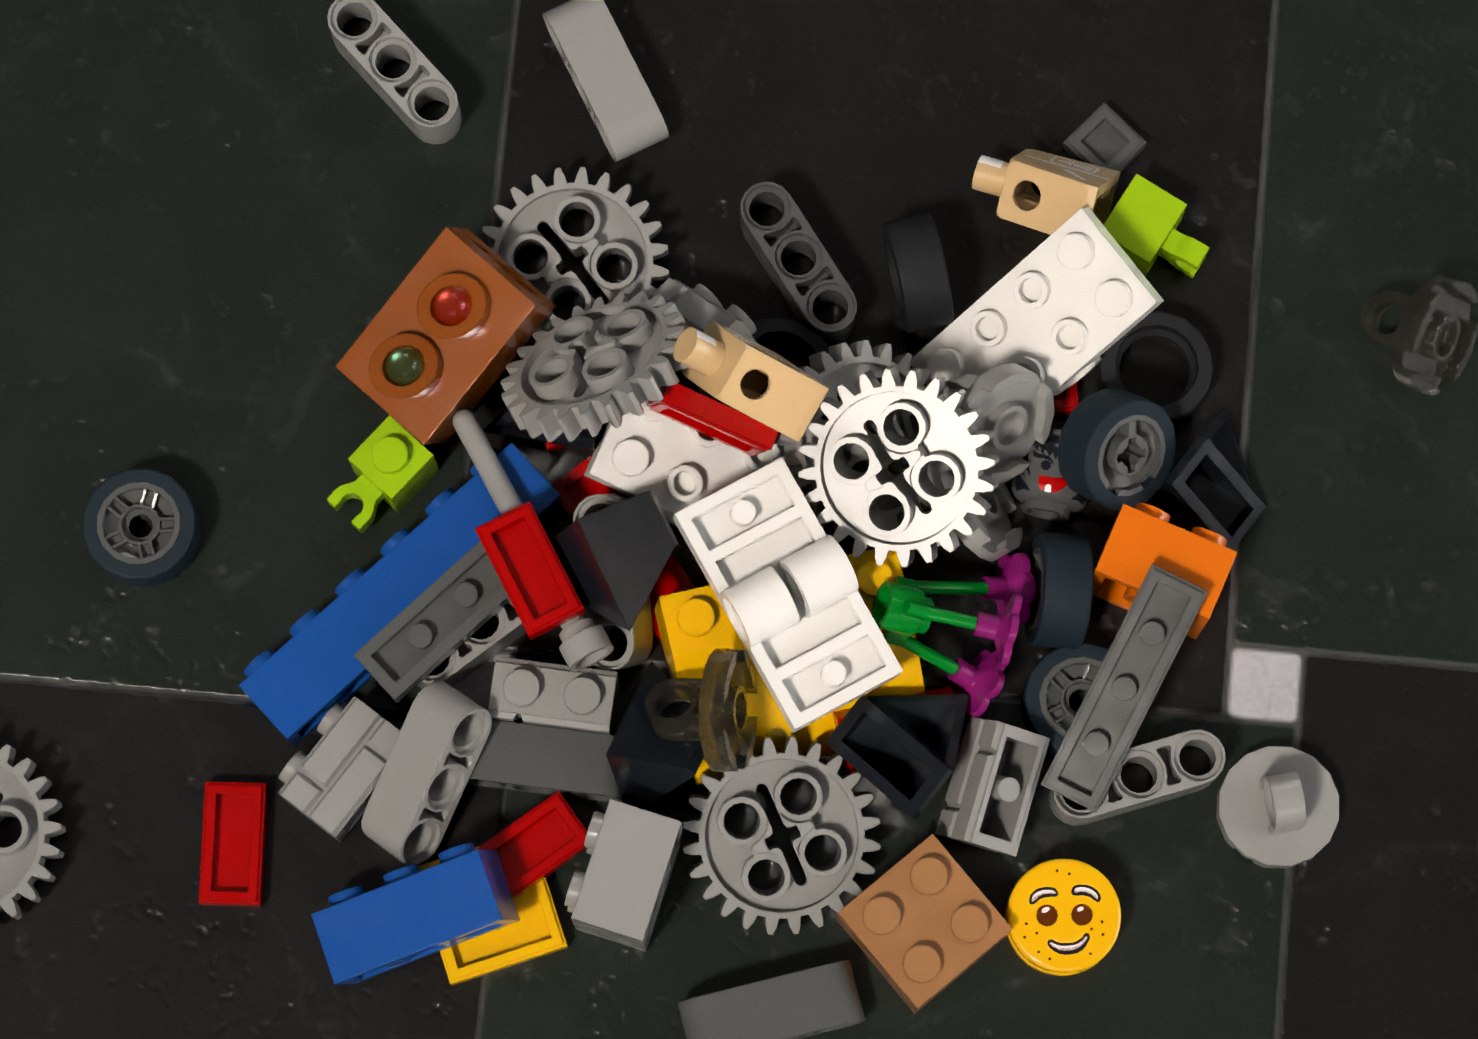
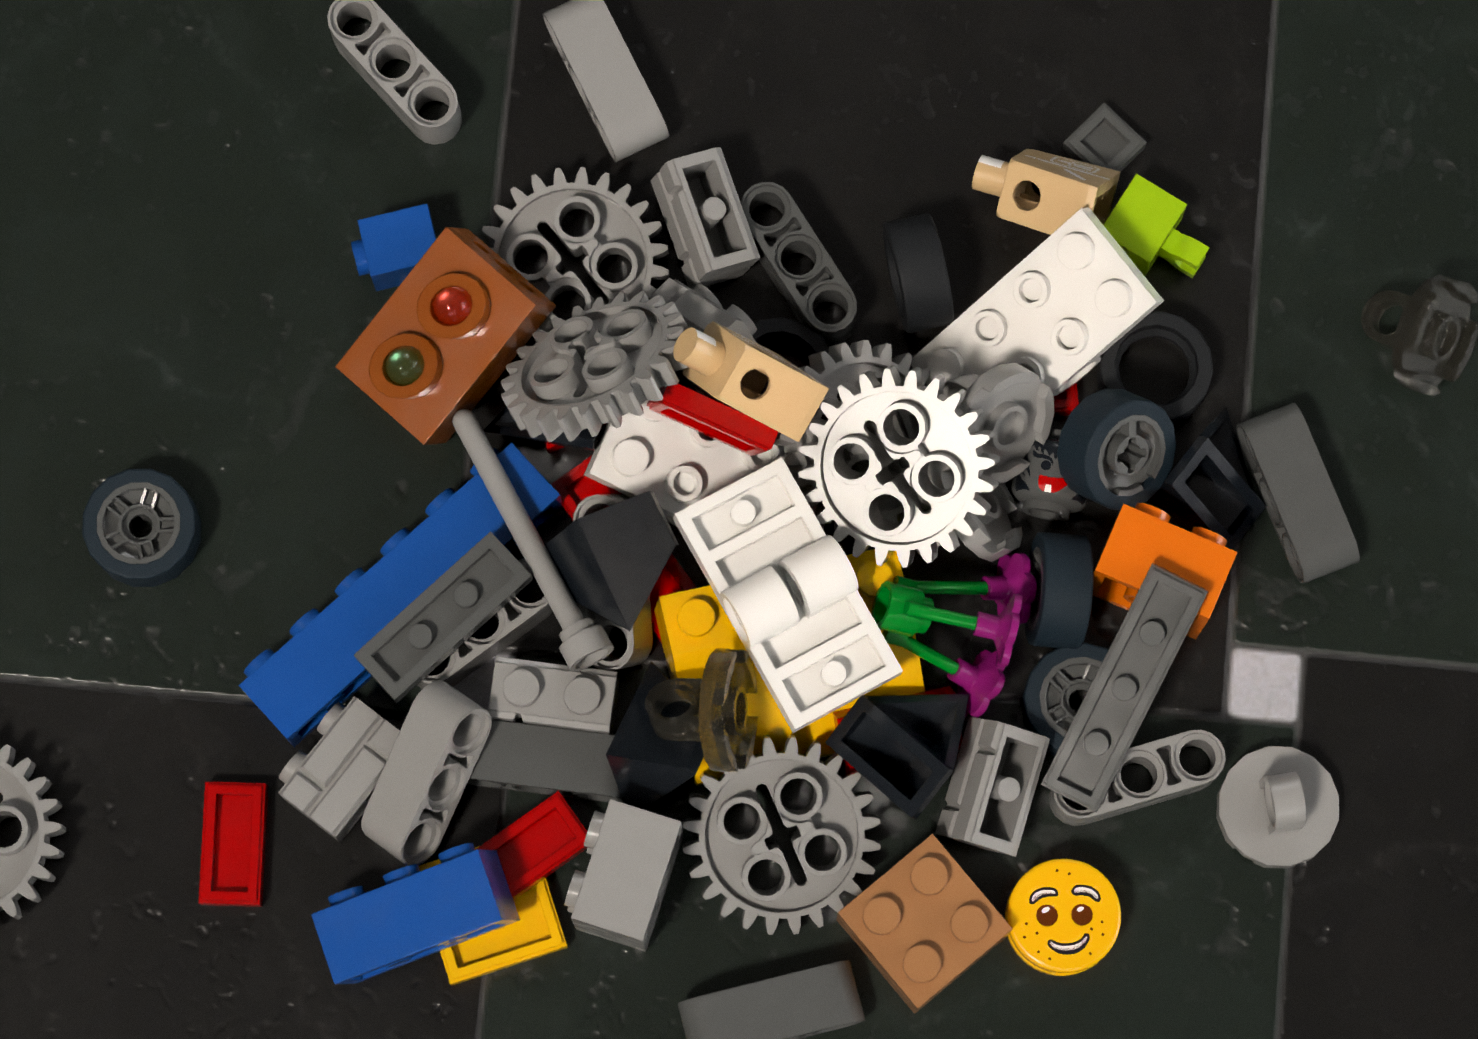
(388, 468): lime brick -> none
(393, 244): none -> blue brick
(530, 570): red tile -> none
(705, 218): none -> light grey brick
(1298, 493): none -> dark grey beam

